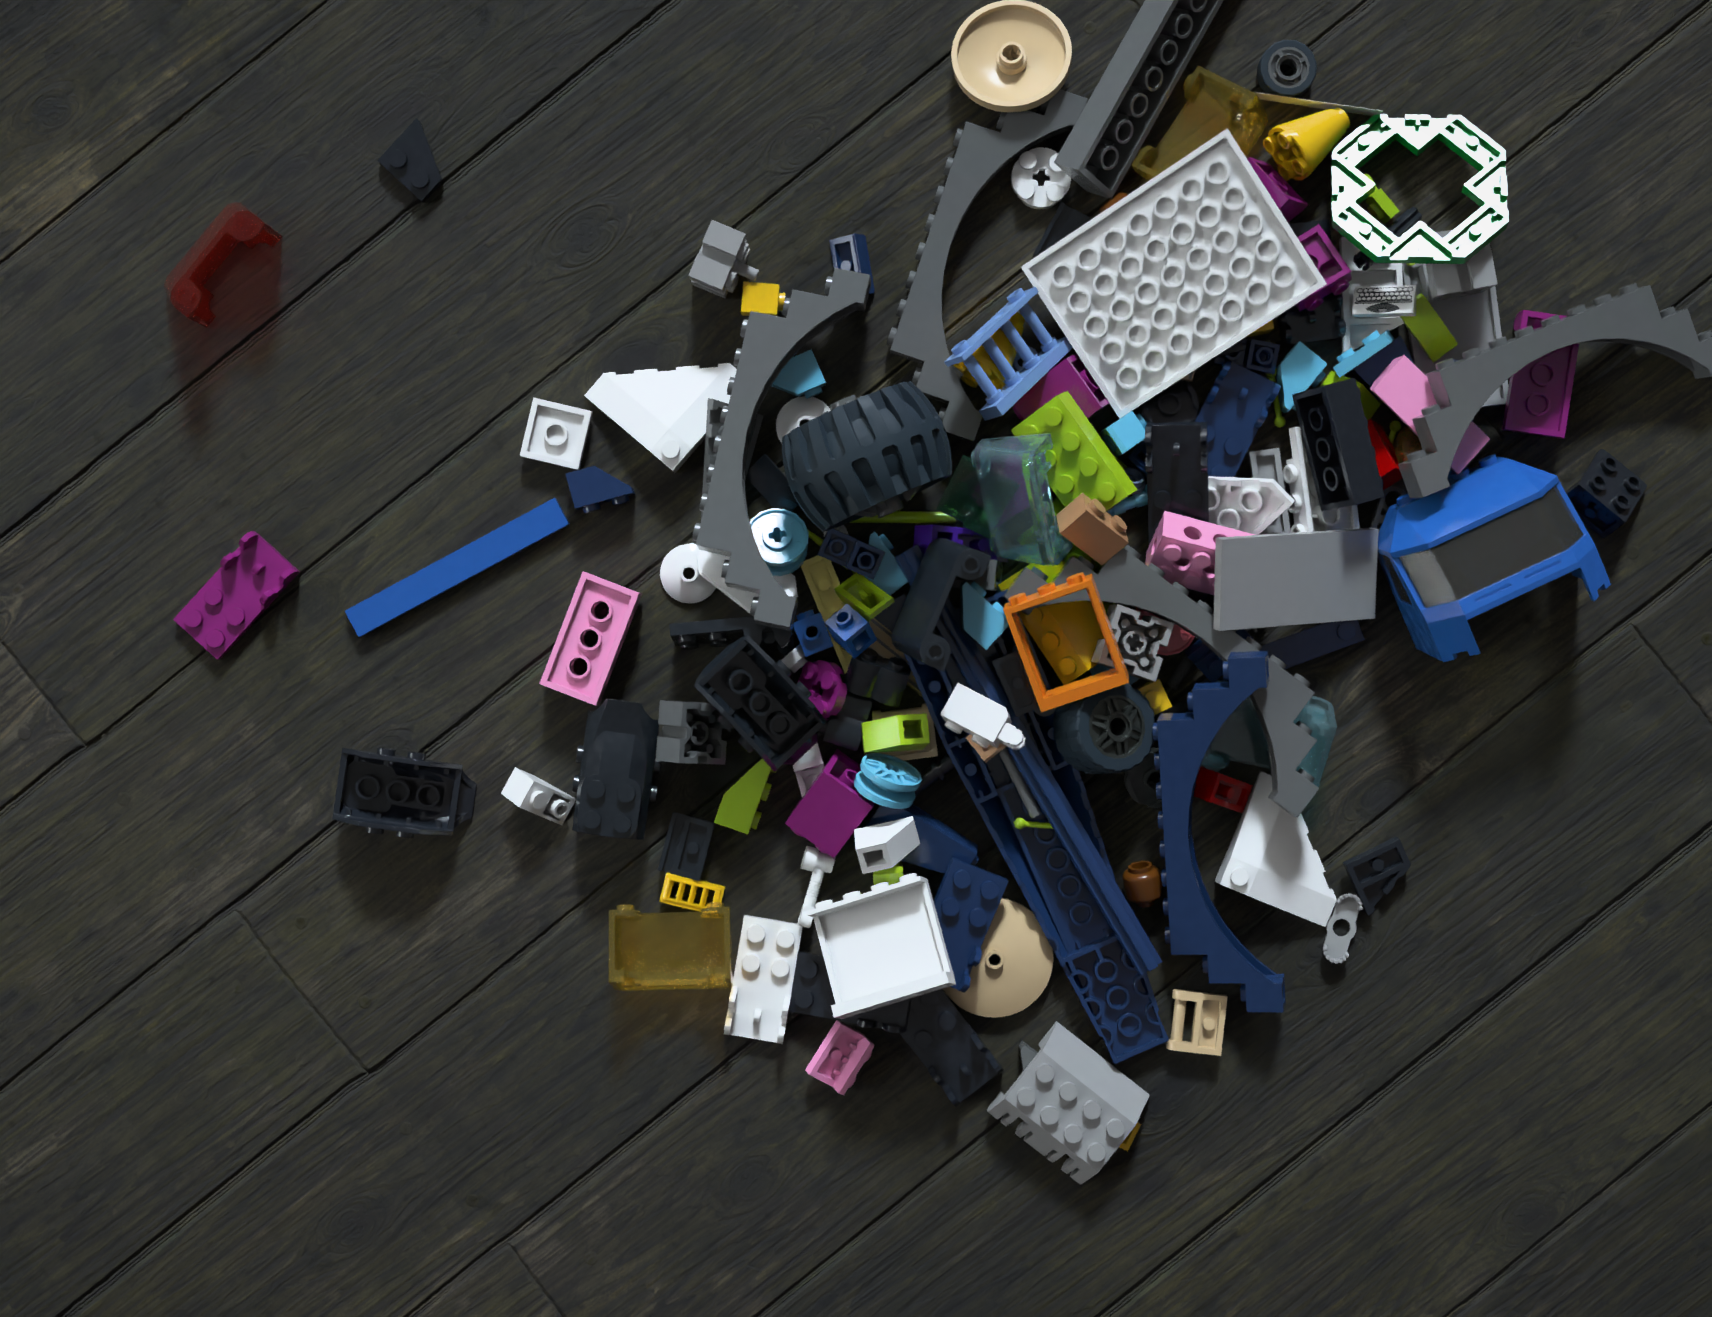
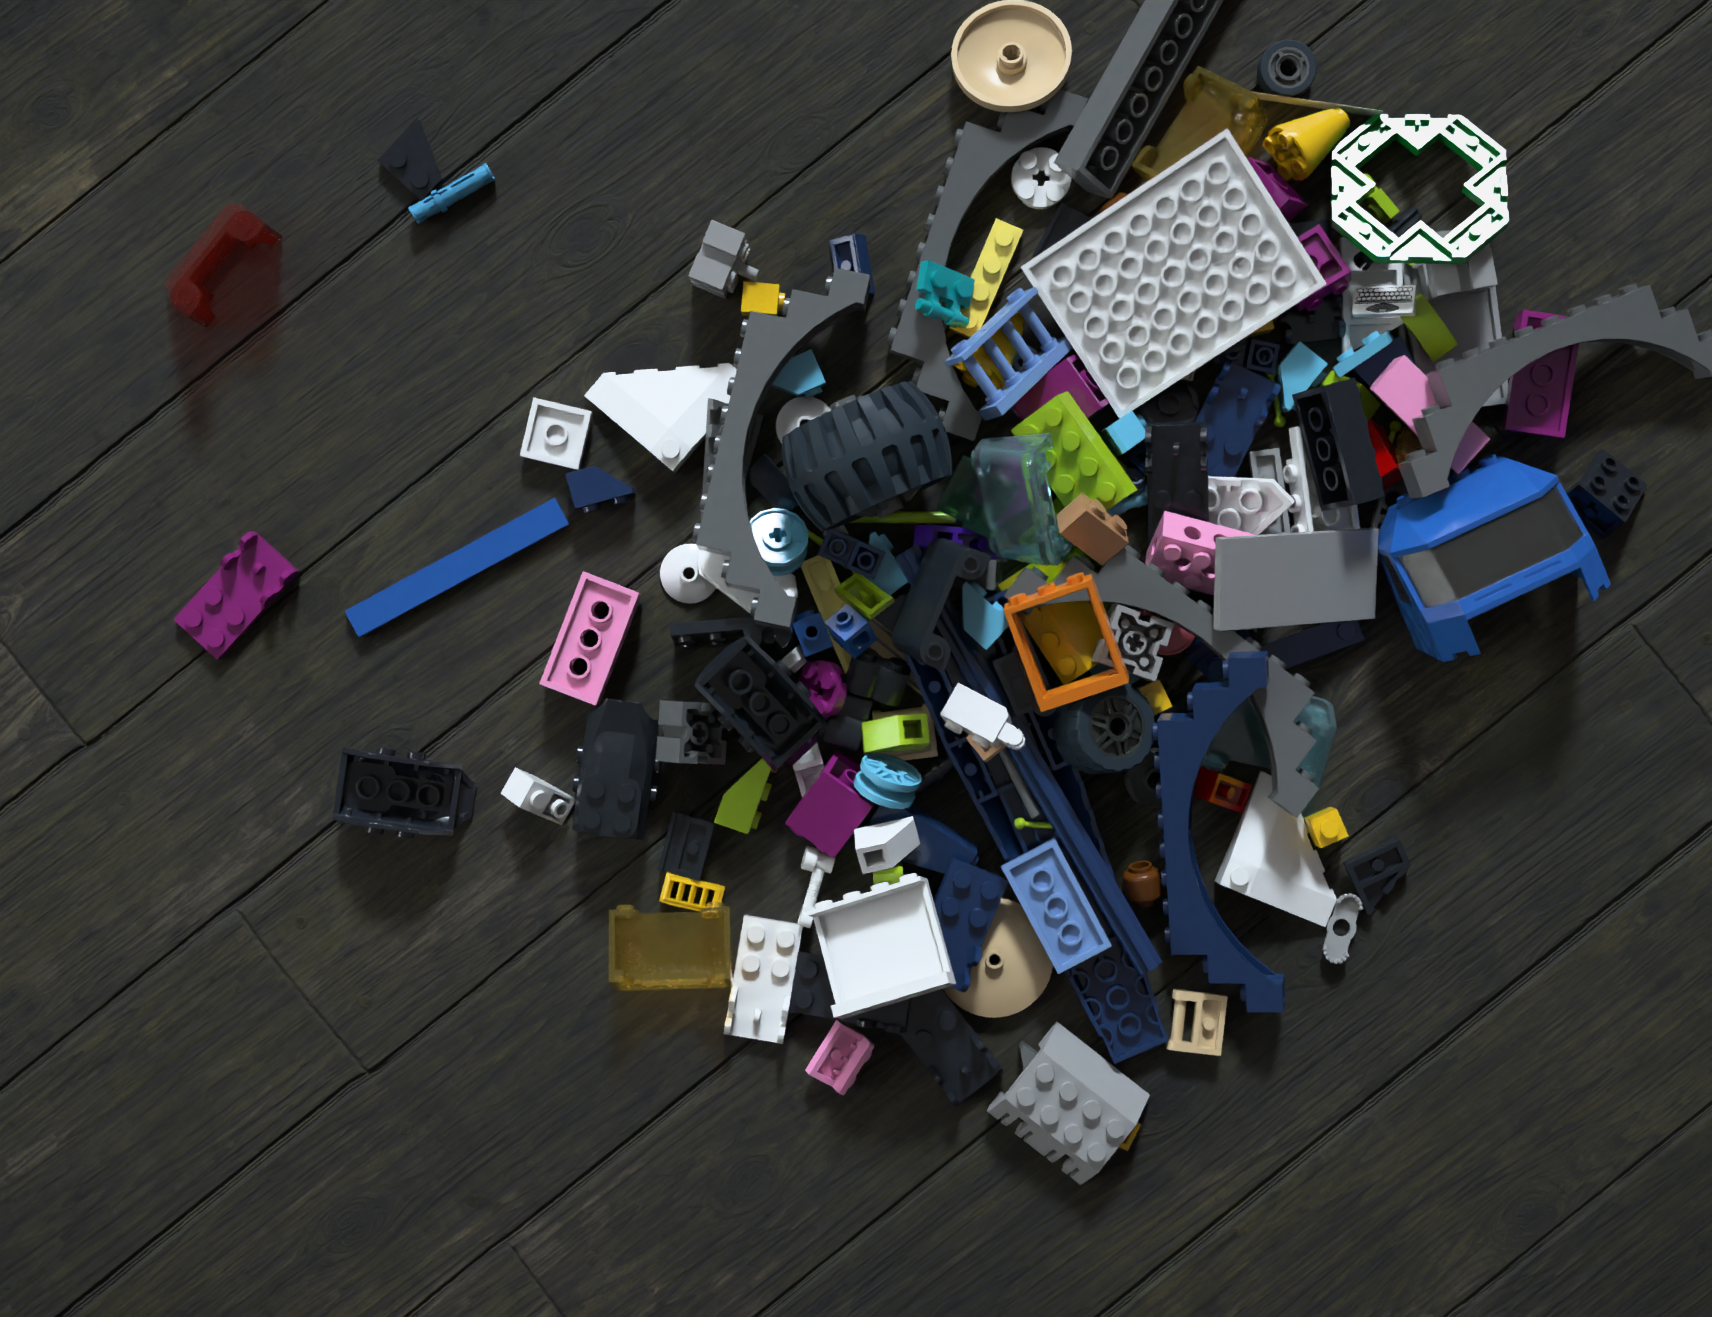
(452, 193): none -> dark azure pin
(947, 286): none -> teal plate
(989, 274): none -> light yellow plate
(1056, 906): none -> medium blue hinge
(1325, 827): none -> yellow brick

